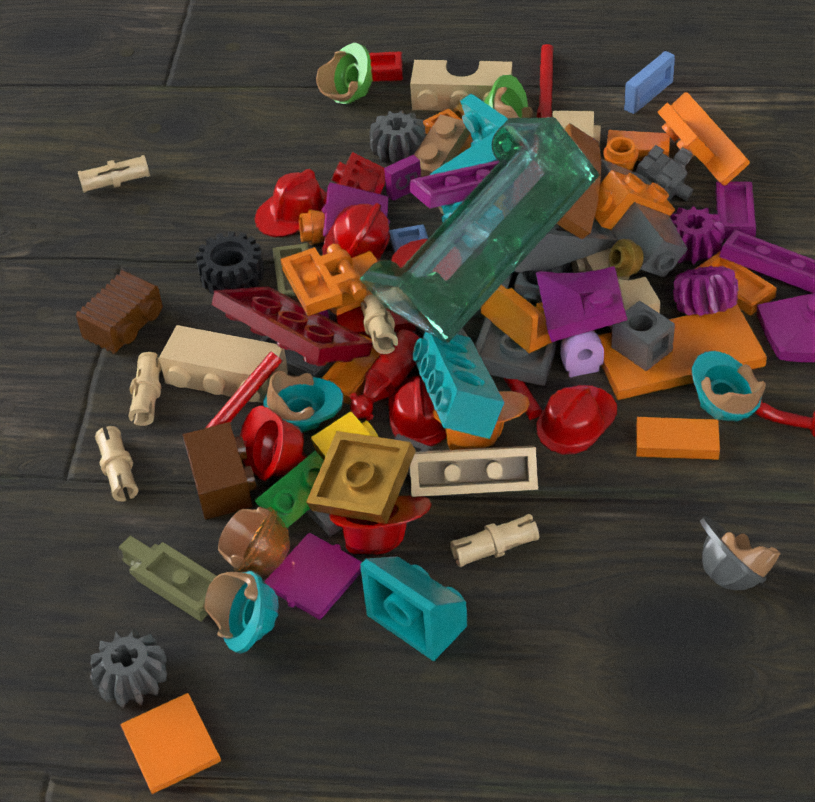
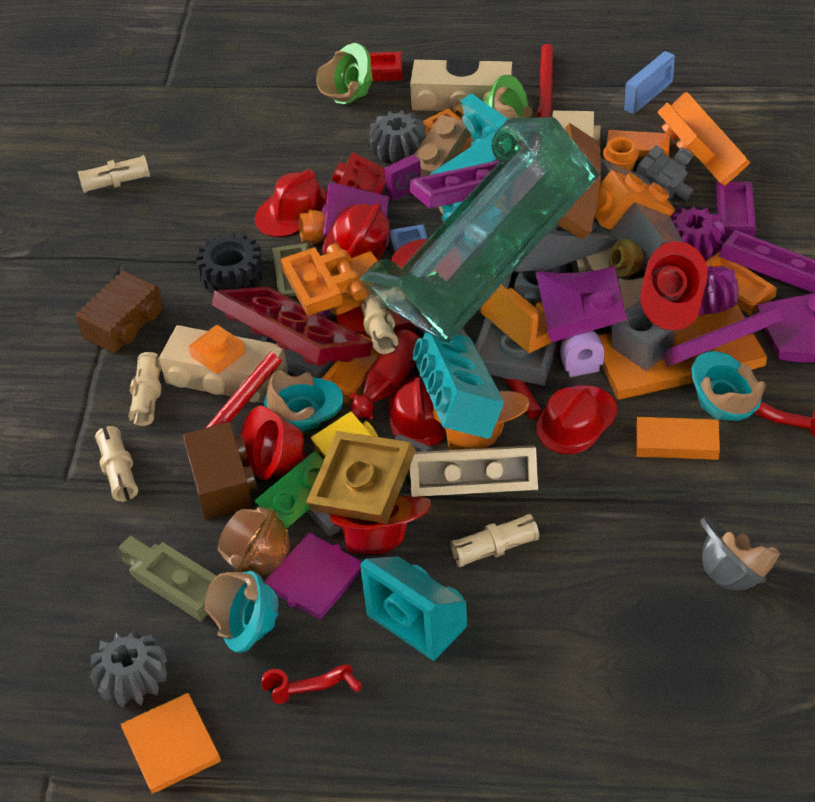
(217, 349): none -> orange plate
(279, 678): none -> red piece
(673, 285): none -> red piece
(722, 336): none -> magenta tile

